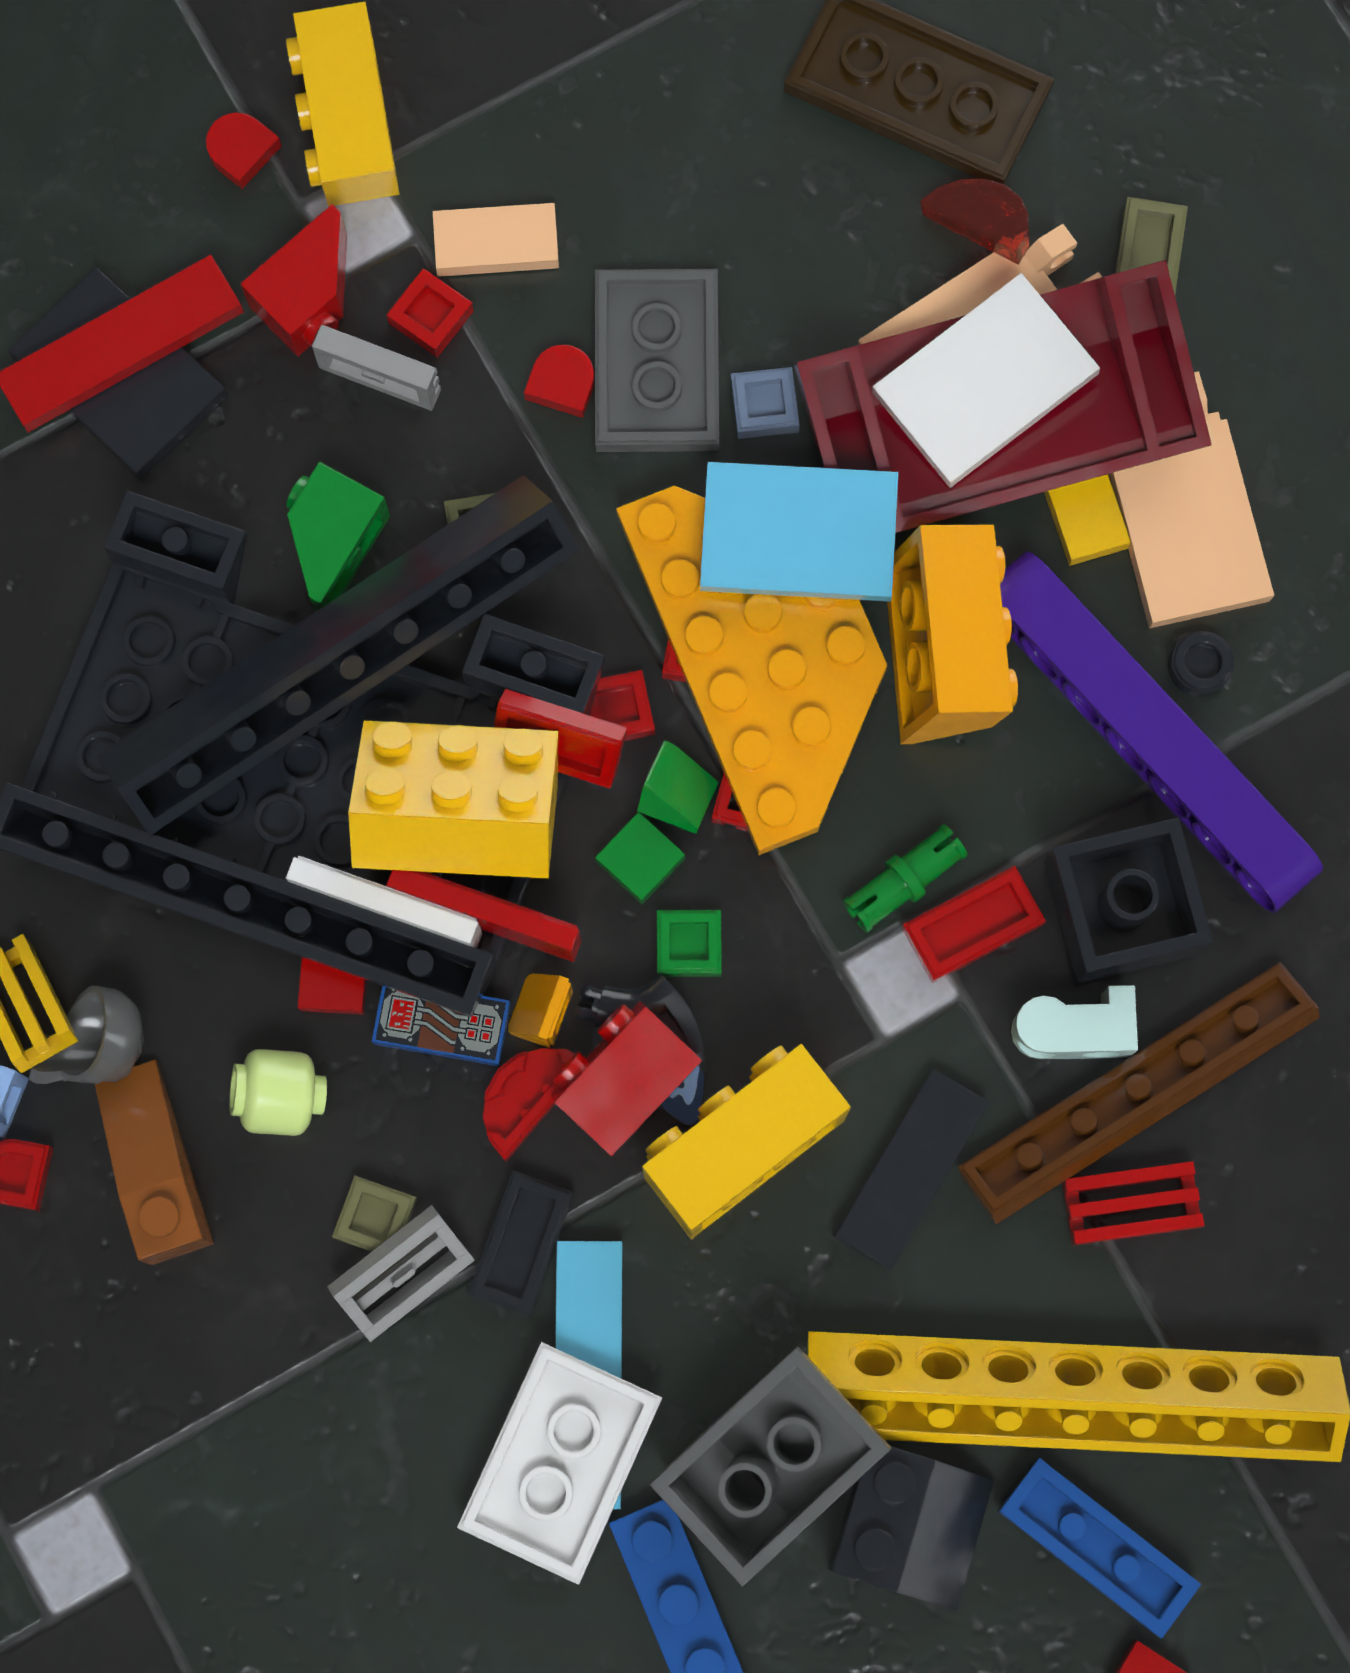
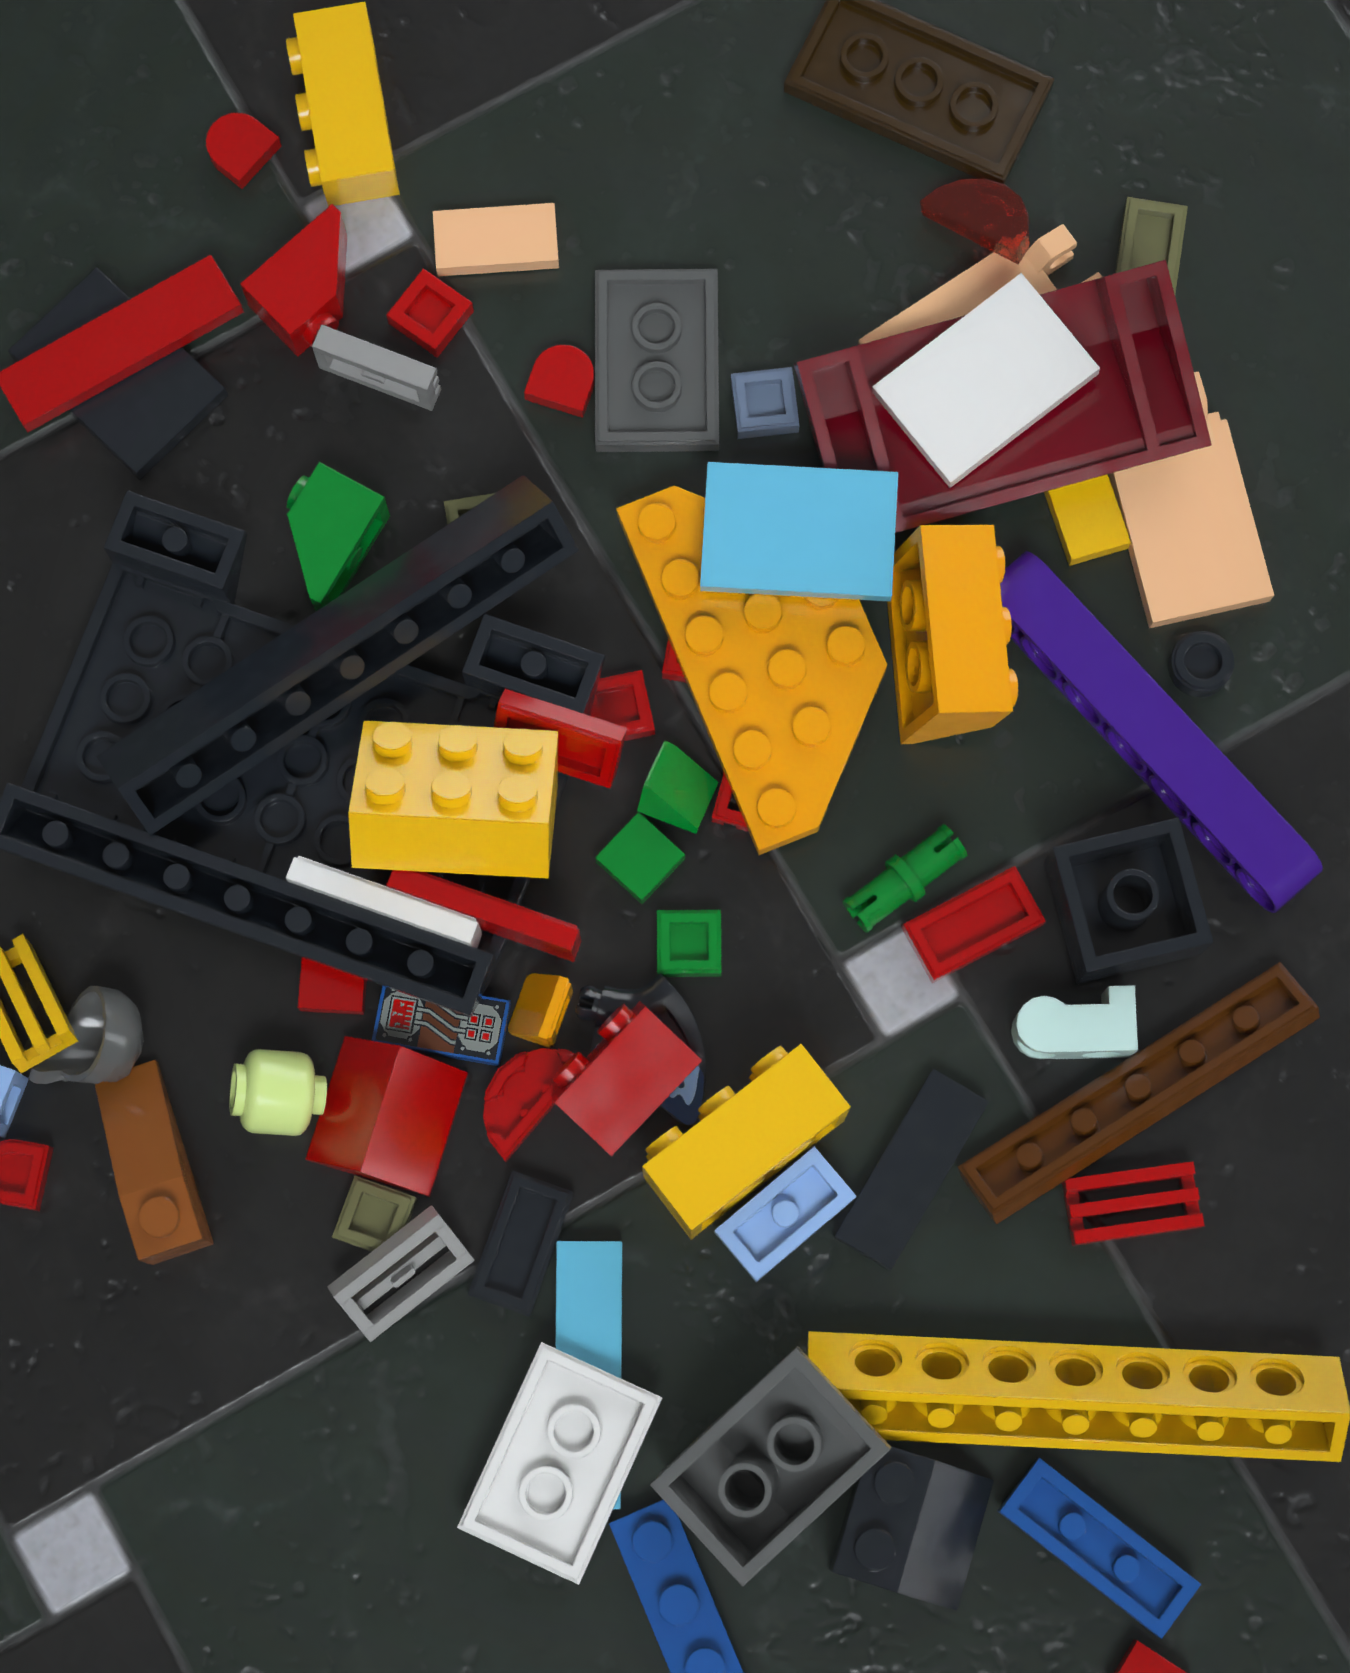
(387, 1115): none -> red slope
(785, 1214): none -> light blue plate

